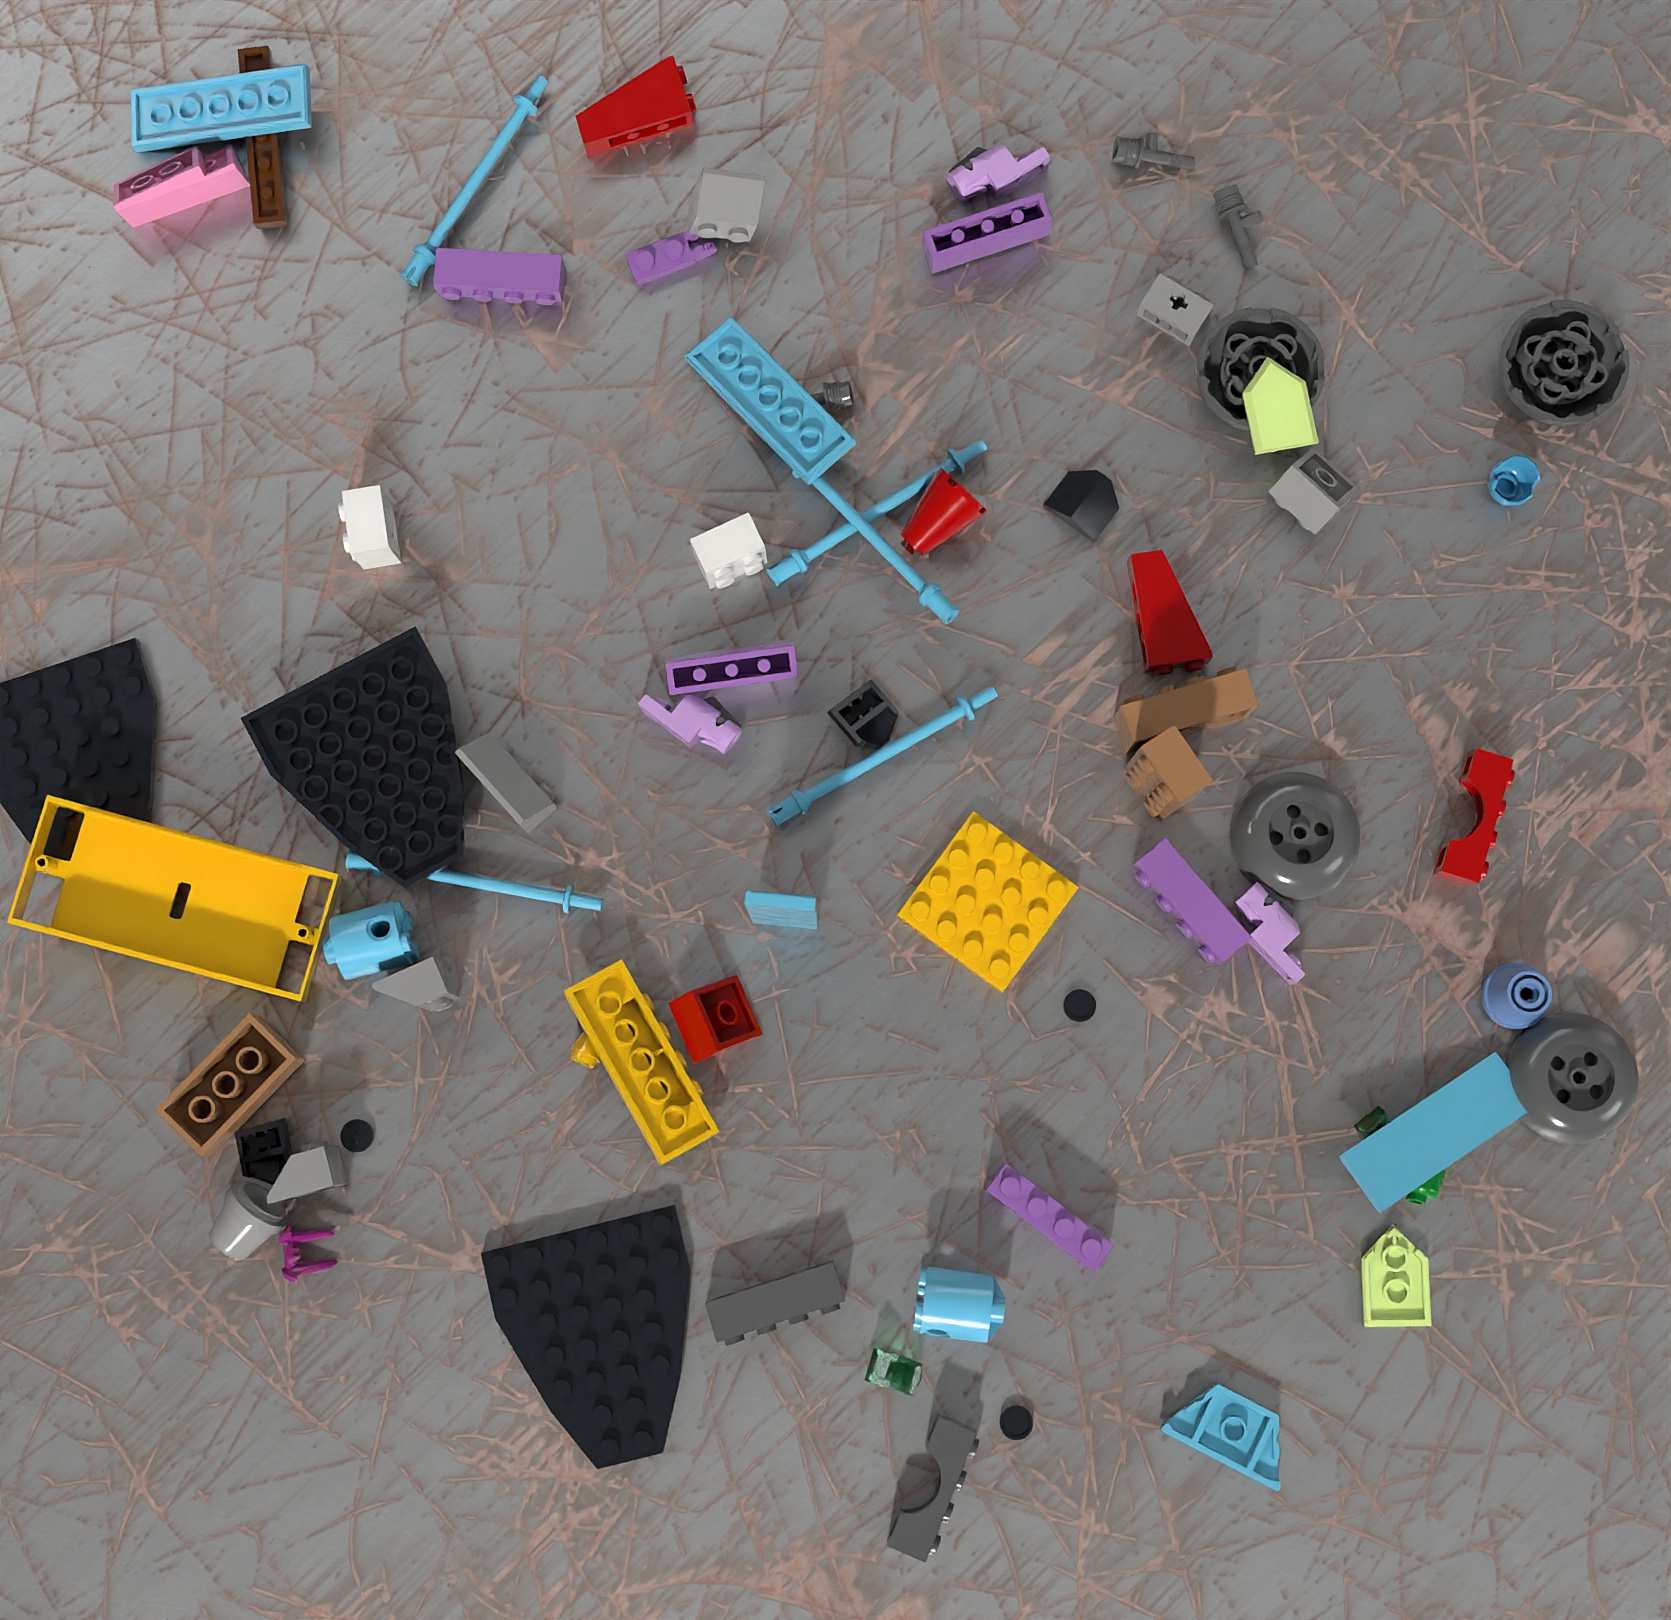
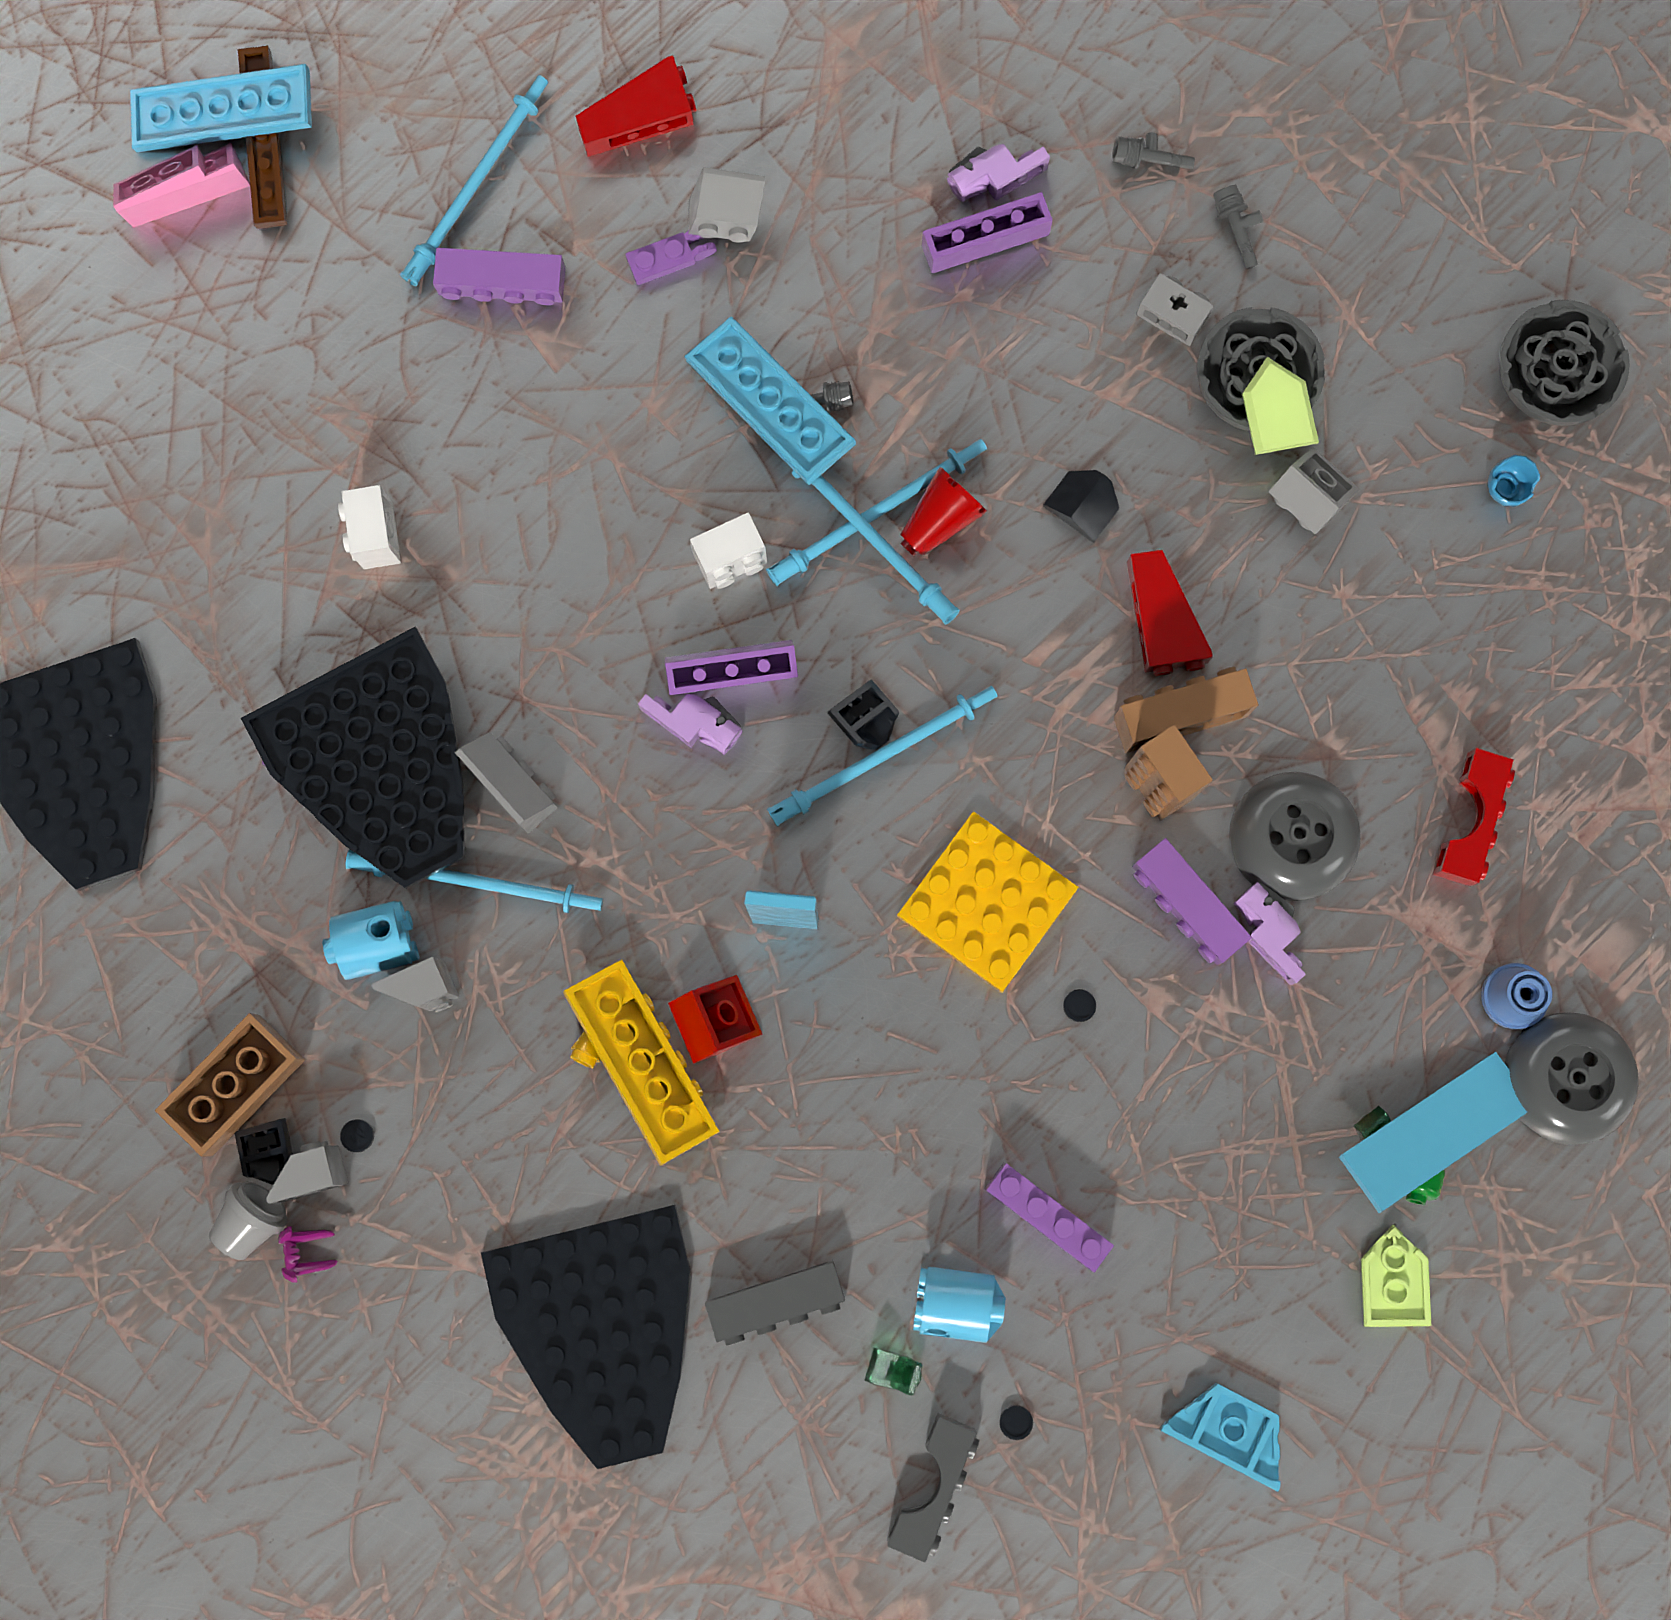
(126, 883): yellow piece -> none

